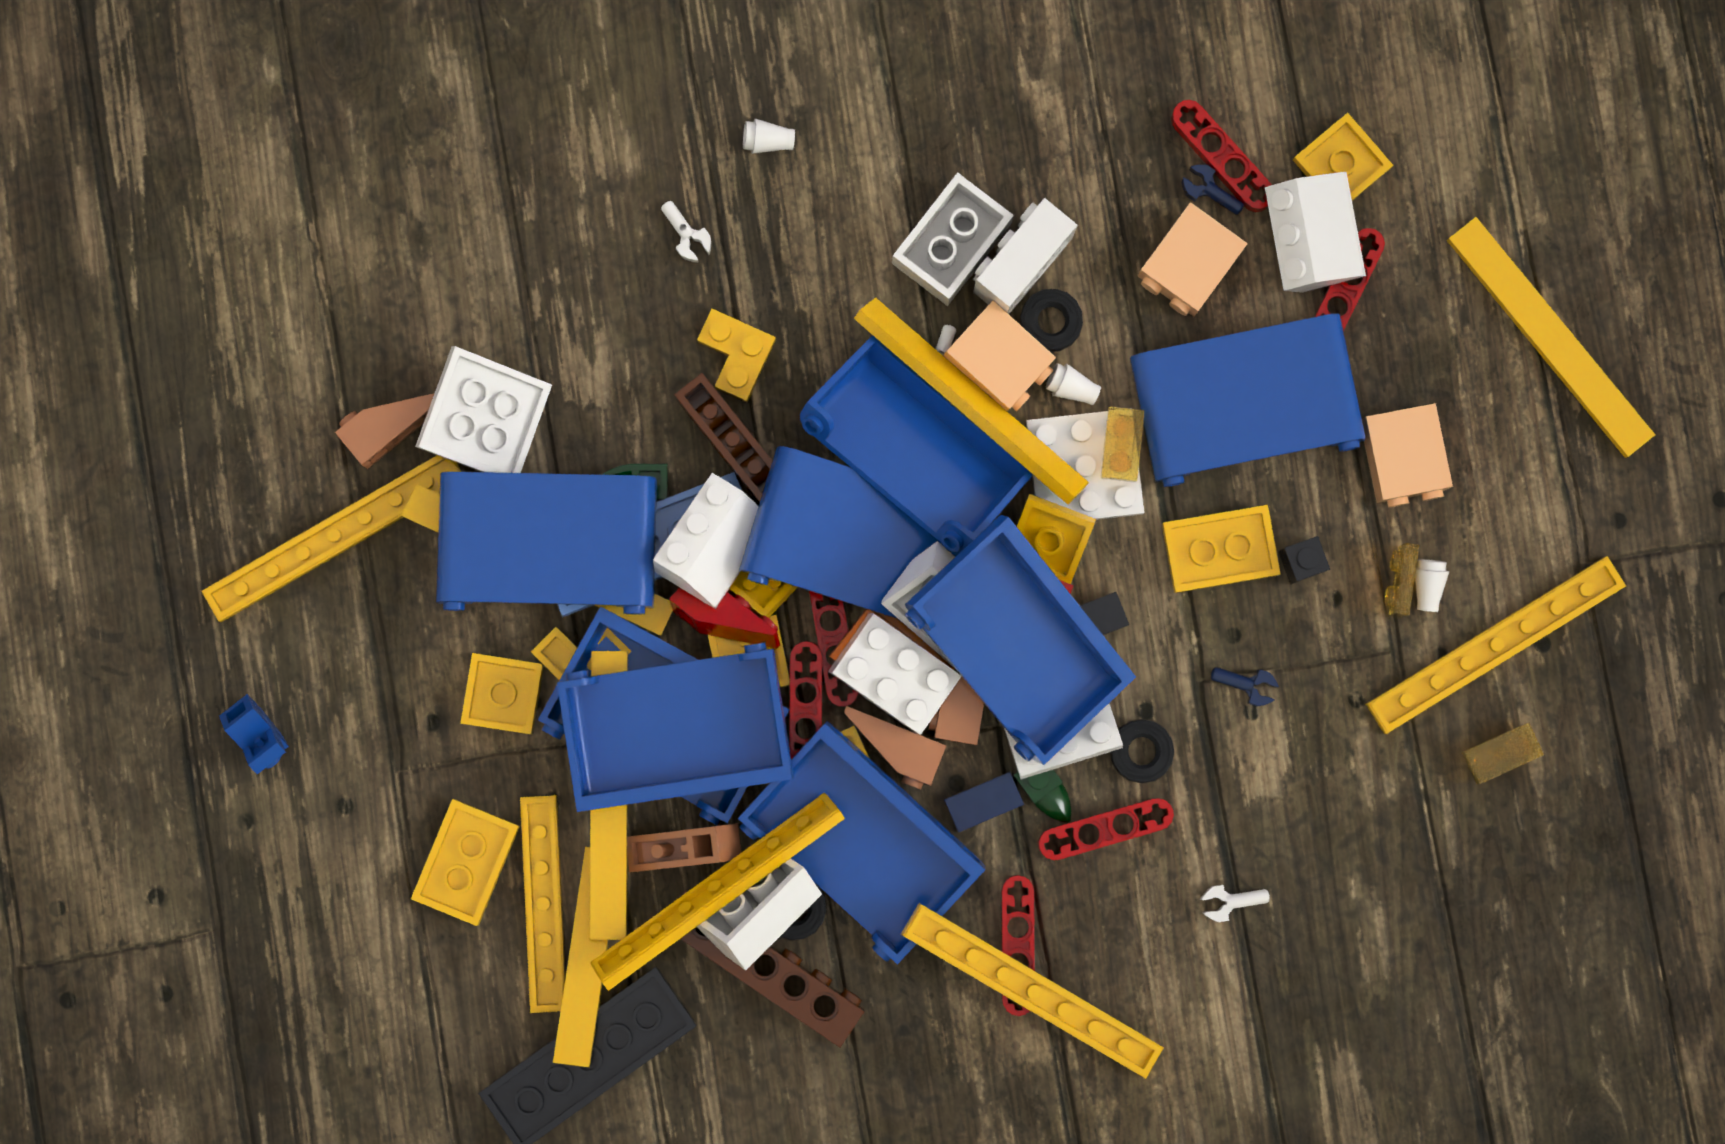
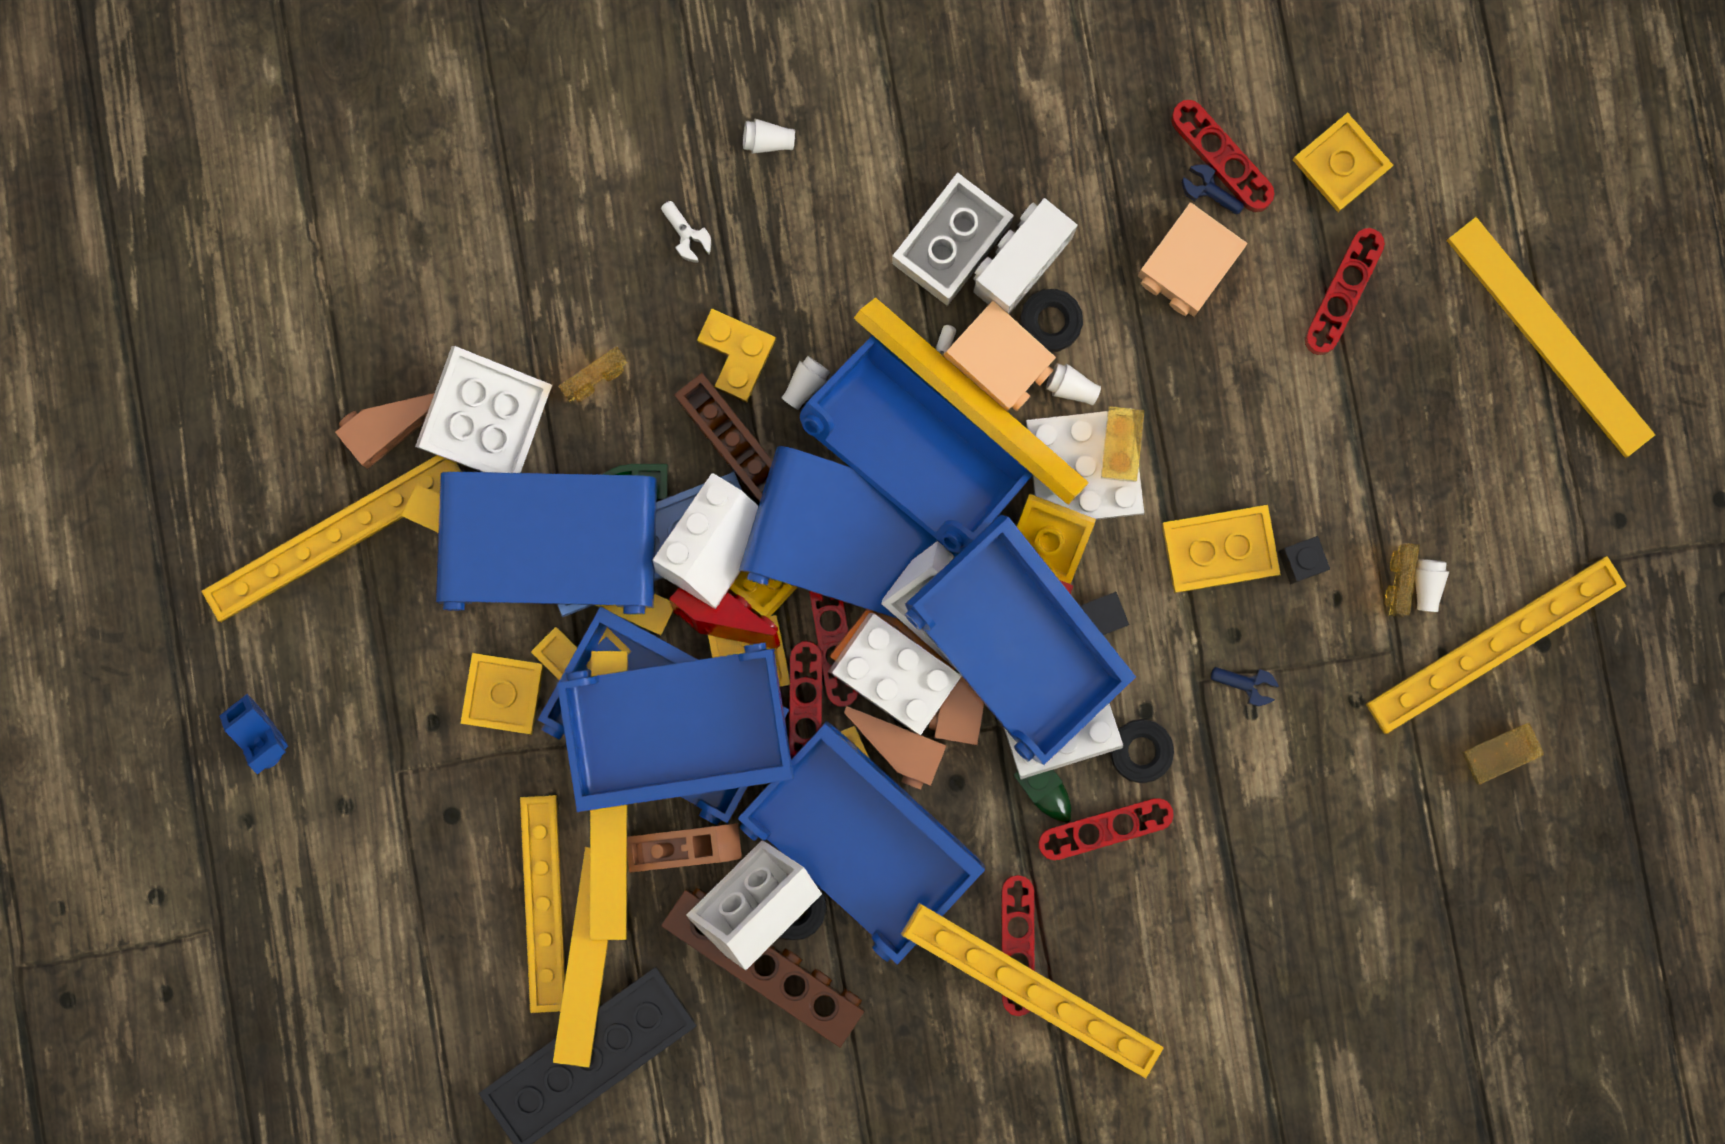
(465, 862): yellow plate -> none
(606, 367): none -> clear yellow plate
(716, 891): yellow tile -> none
(805, 382): none -> white cone
(984, 802): dark blue tile -> none
(1232, 901): white bar -> none
(1247, 397): blue windscreen -> none
(1315, 231): white slope -> none
(1406, 455): light nougat brick -> none

